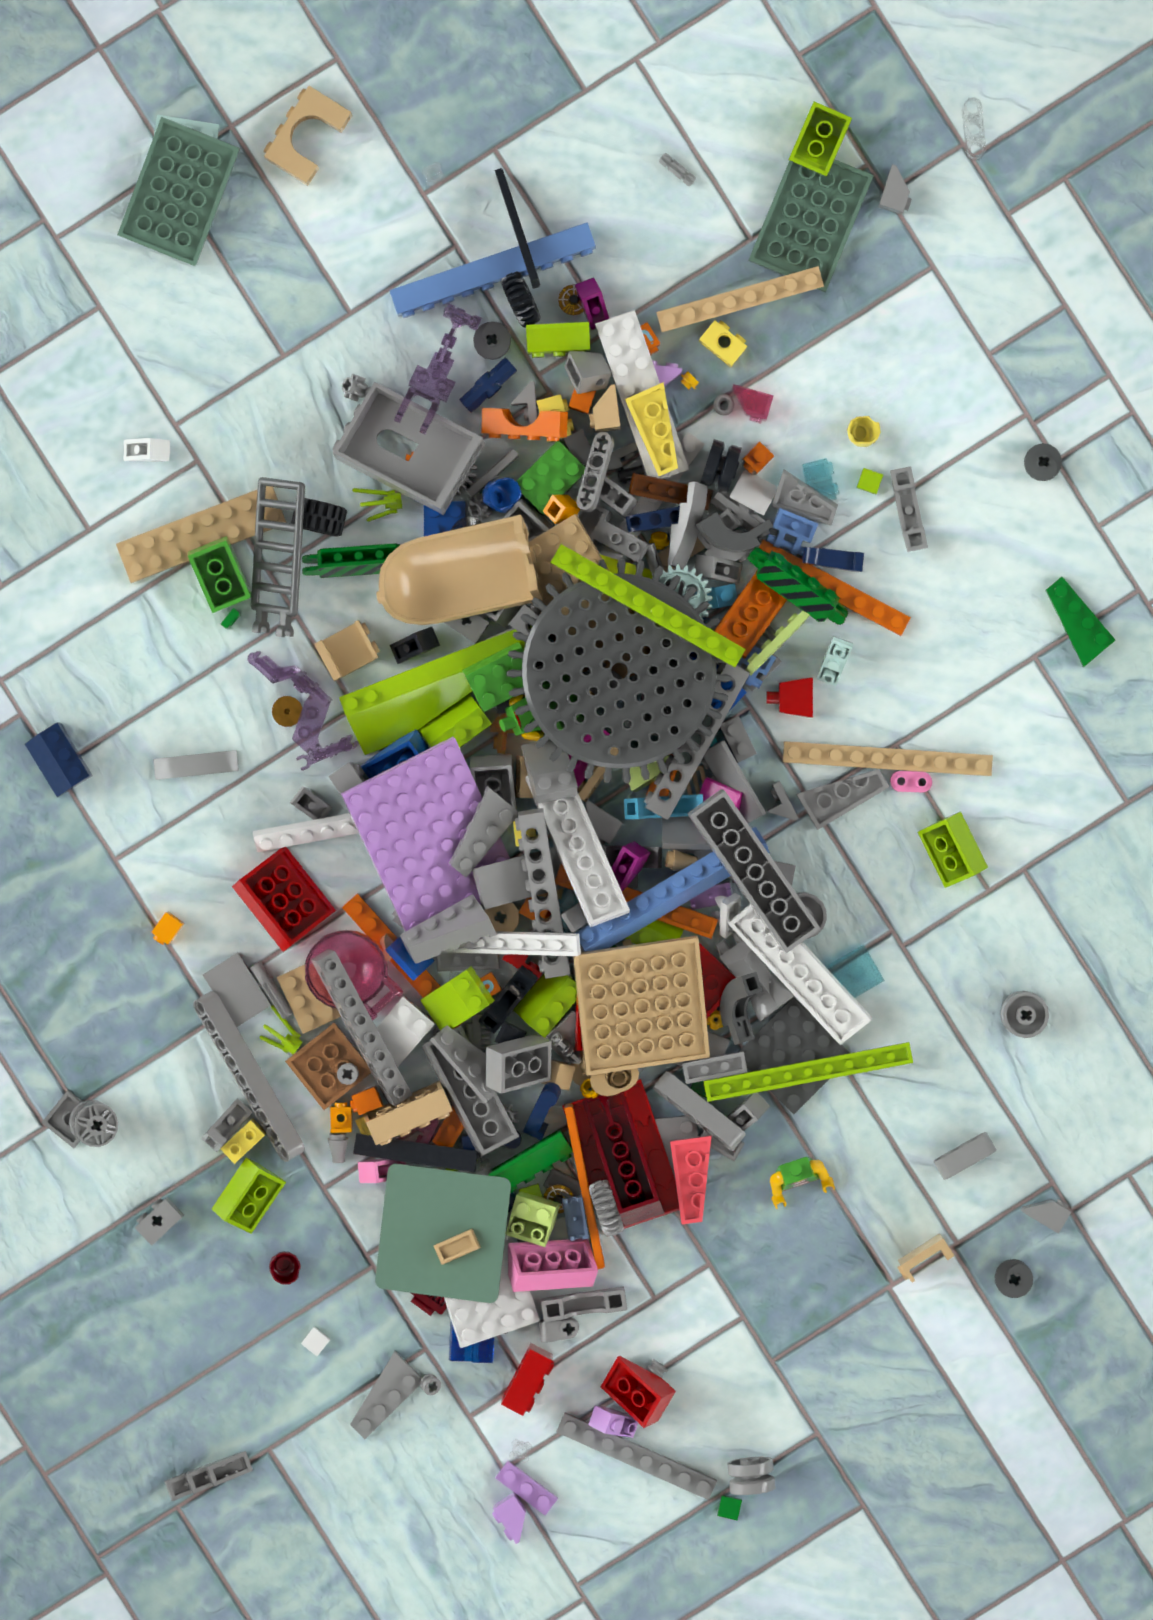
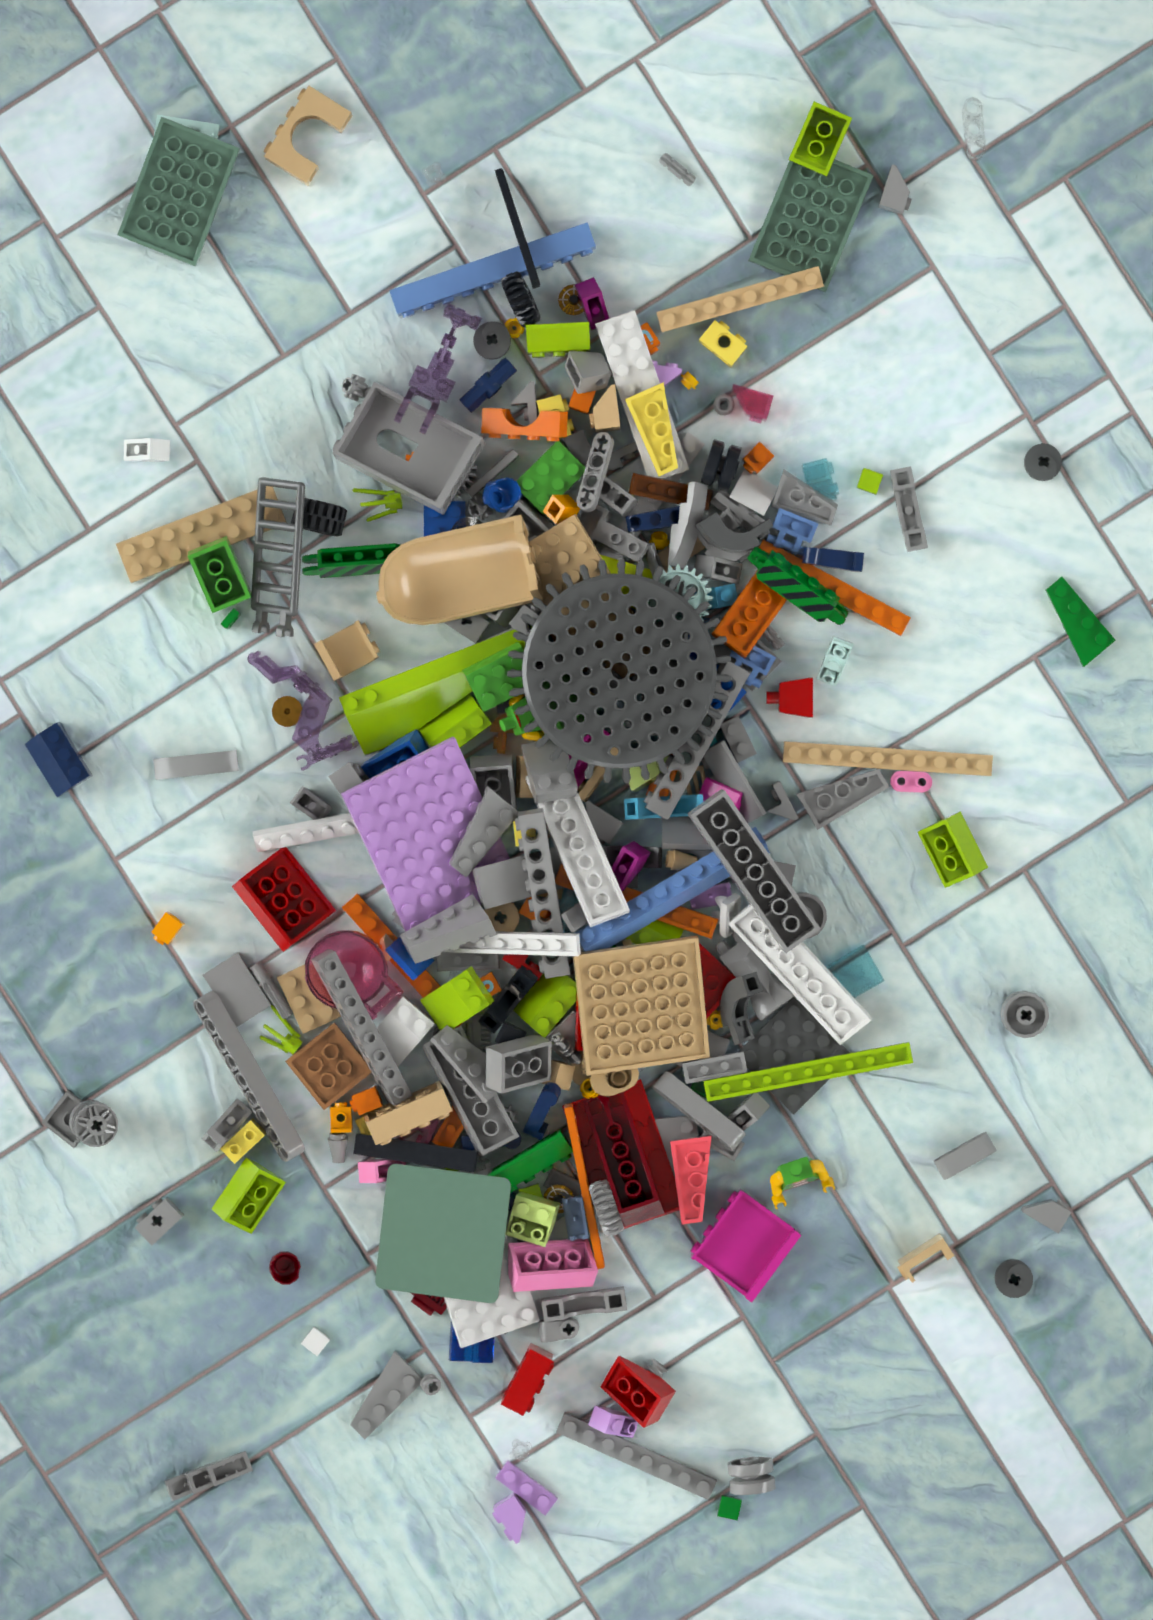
(350, 1071): light grey wheel -> none
(414, 645): black slope -> none
(457, 1246): tan tile -> none
(519, 329): none -> yellow plate
(626, 474): black pin -> none
(647, 605): lime plate -> none
(745, 1244): none -> dark pink panel
(781, 635): yellowish green plate -> none
(863, 431): light yellow hair -> none

